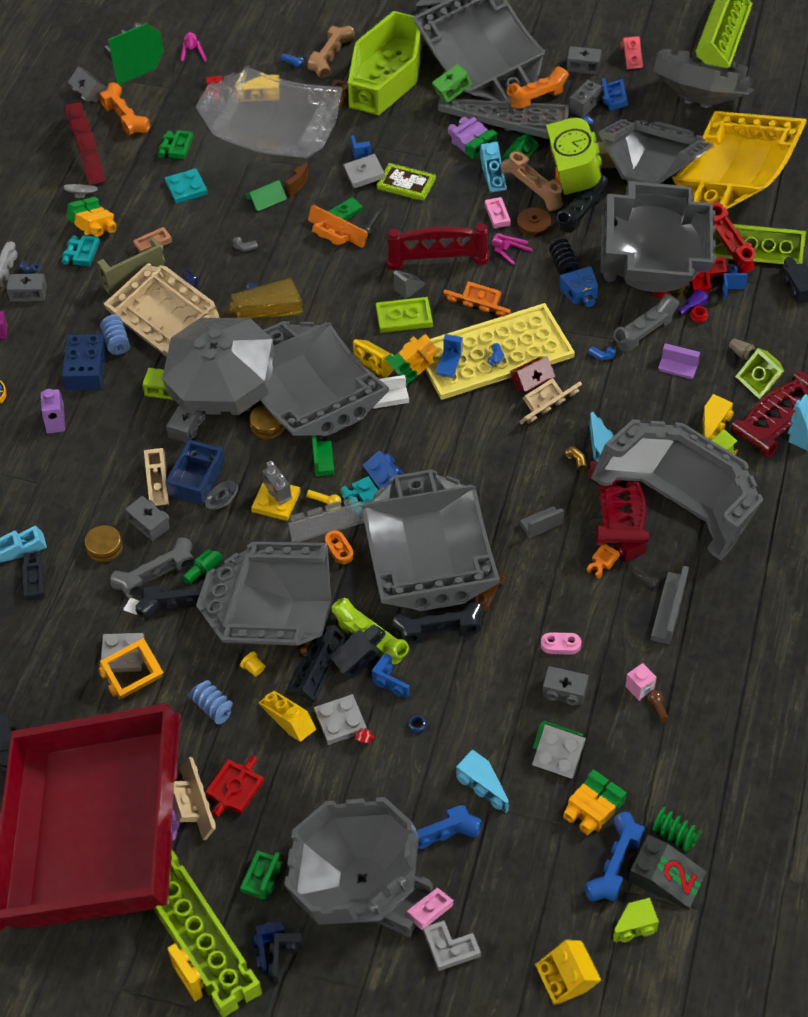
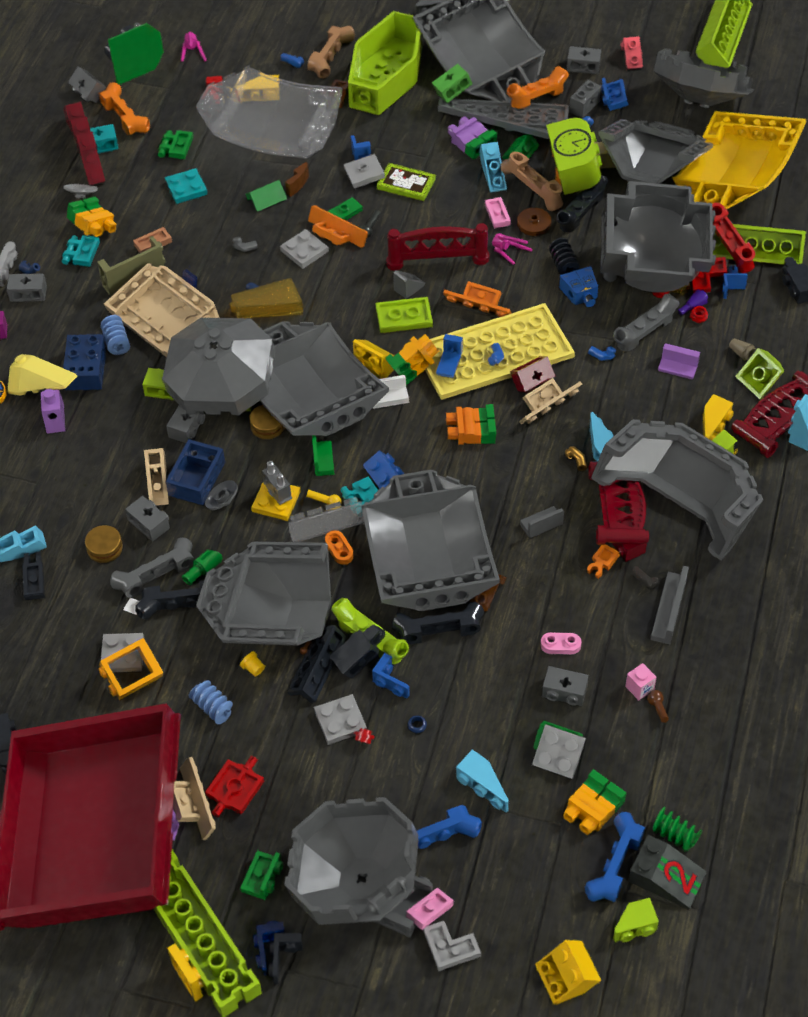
(35, 374): none -> light yellow wedge
(105, 138): none -> teal brick
(288, 715): yellow slope -> none
(304, 248): none -> light grey plate
(472, 425): none -> orange hips

